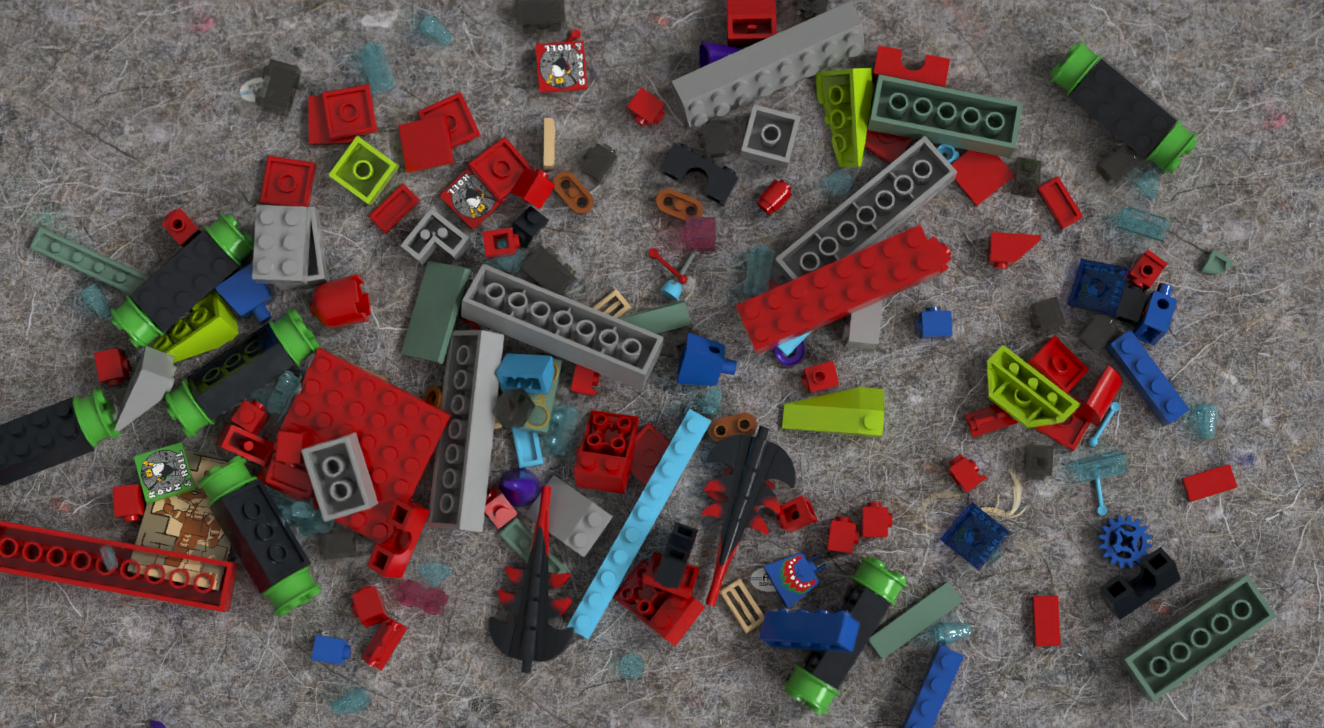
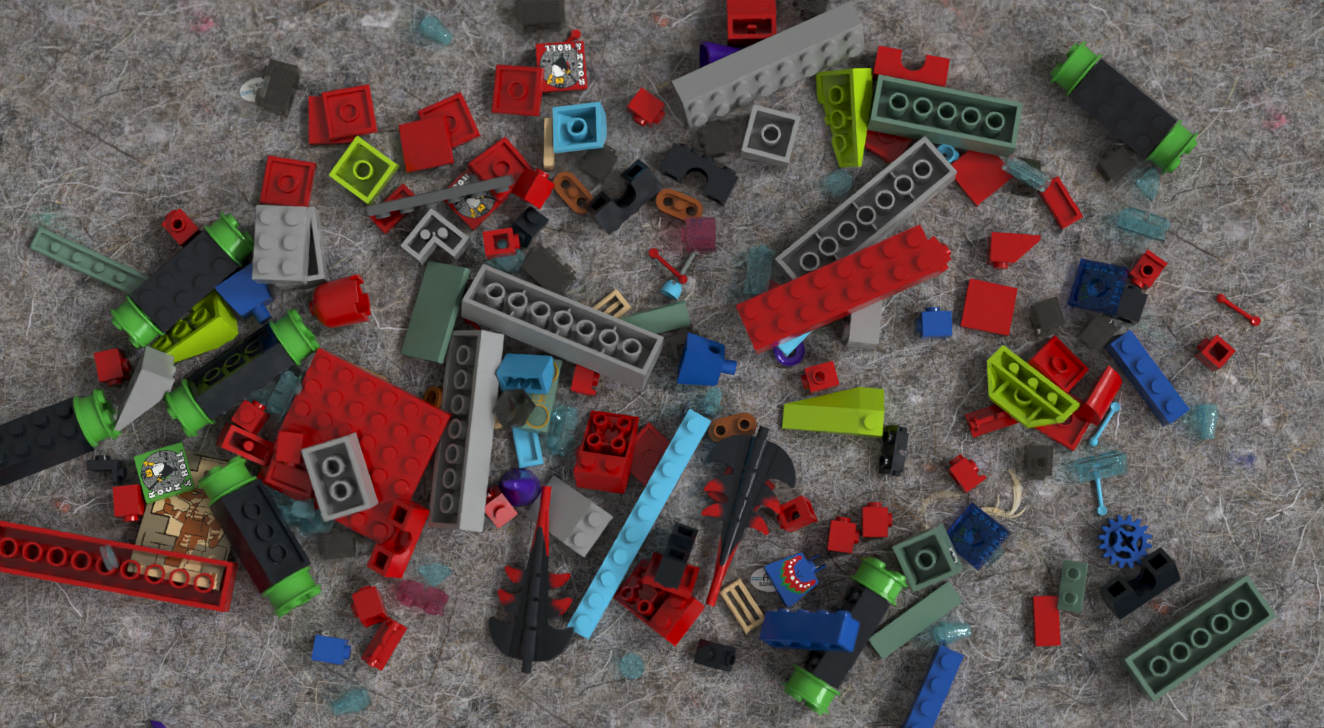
(96, 301): clear light blue cone -> none
(103, 463): none -> black bracket
(377, 67): clear light blue hinge -> none
(430, 199): none -> dark grey plate
(517, 90): none -> red tile
(521, 539): sand green tile -> none
(579, 127): none -> medium azure slope
(640, 187): none -> black arch
(715, 655): none -> black bracket
(774, 197): red brick -> none
(893, 439): none -> black hinge
(927, 557): none -> sand green brick
(988, 307): none -> red tile
(1026, 173): none -> clear light blue slope
(1072, 586): none -> sand green hinge
(1156, 315): blue torso -> none
(1209, 483): red tile -> none
(1214, 352): none -> red brick
(1215, 263): sand green tile -> none
(1254, 321): none -> red hinge

